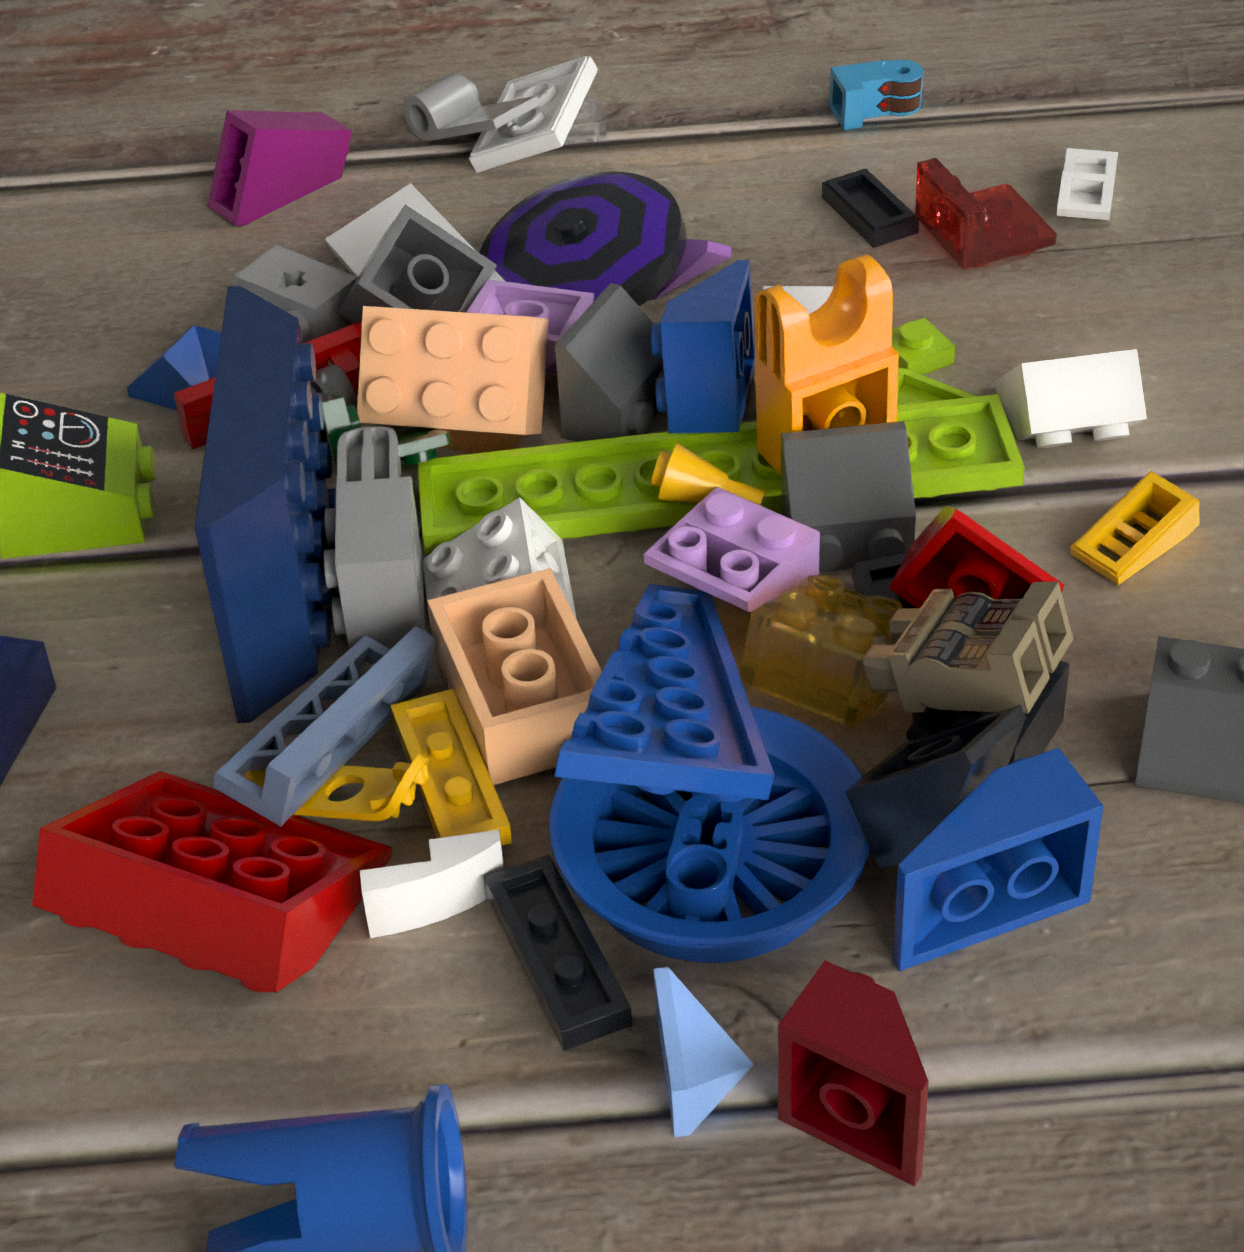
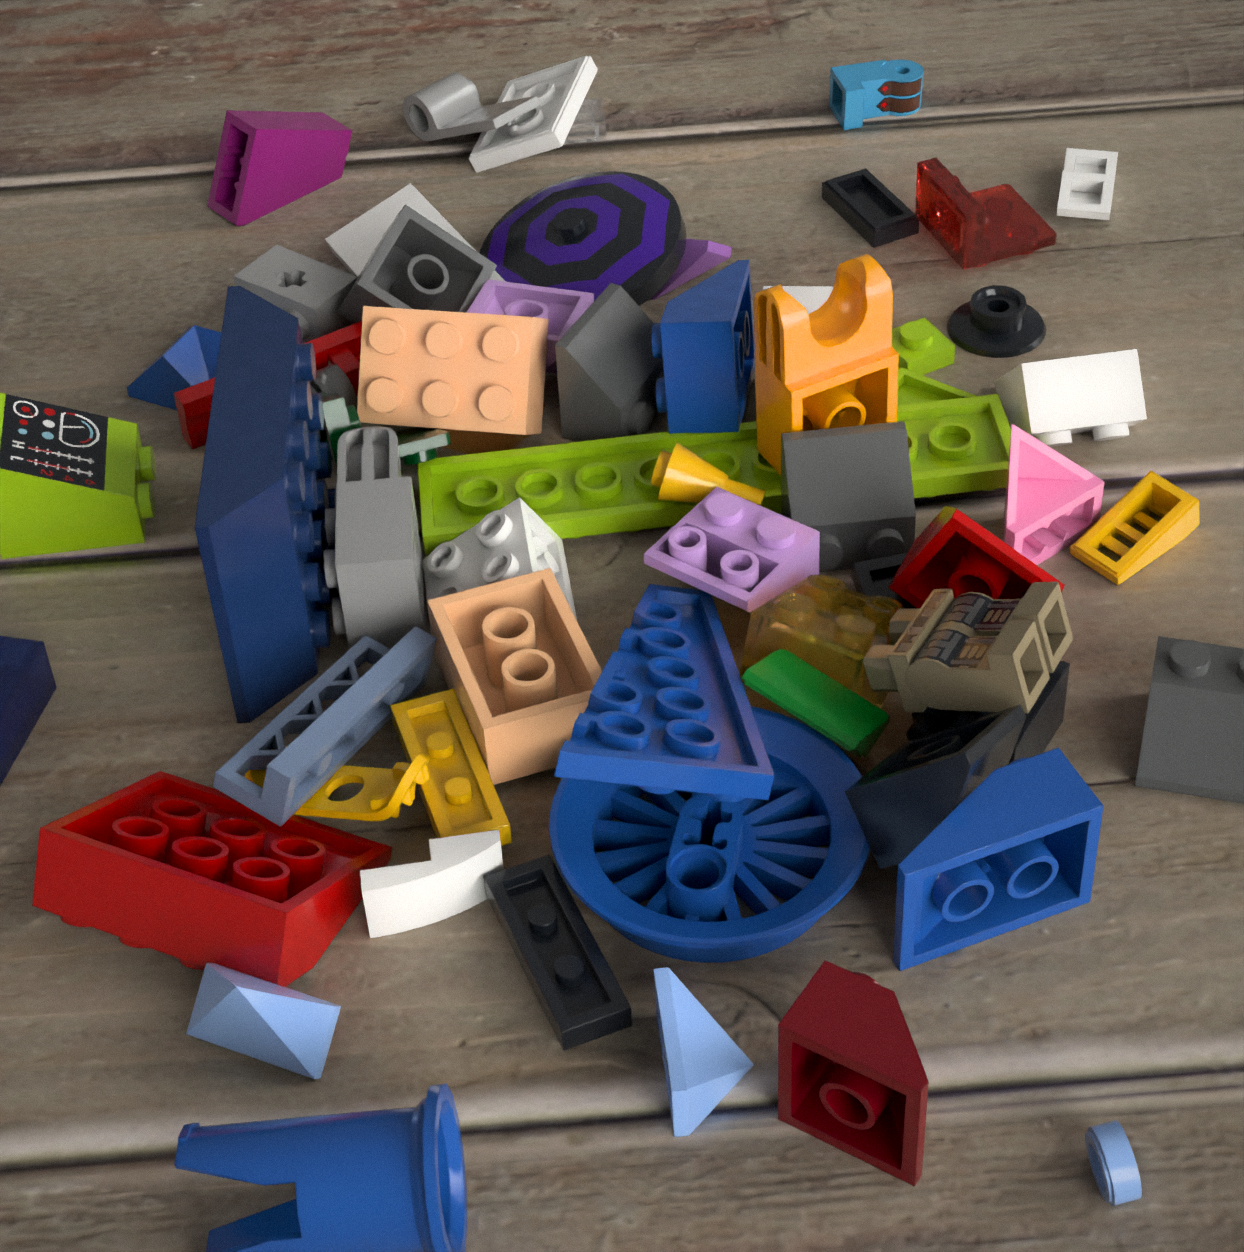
(263, 1020): none -> light blue slope
(818, 701): none -> green slope
(996, 324): none -> black piece
(1046, 499): none -> bright pink slope
(1113, 1163): none -> light blue tile

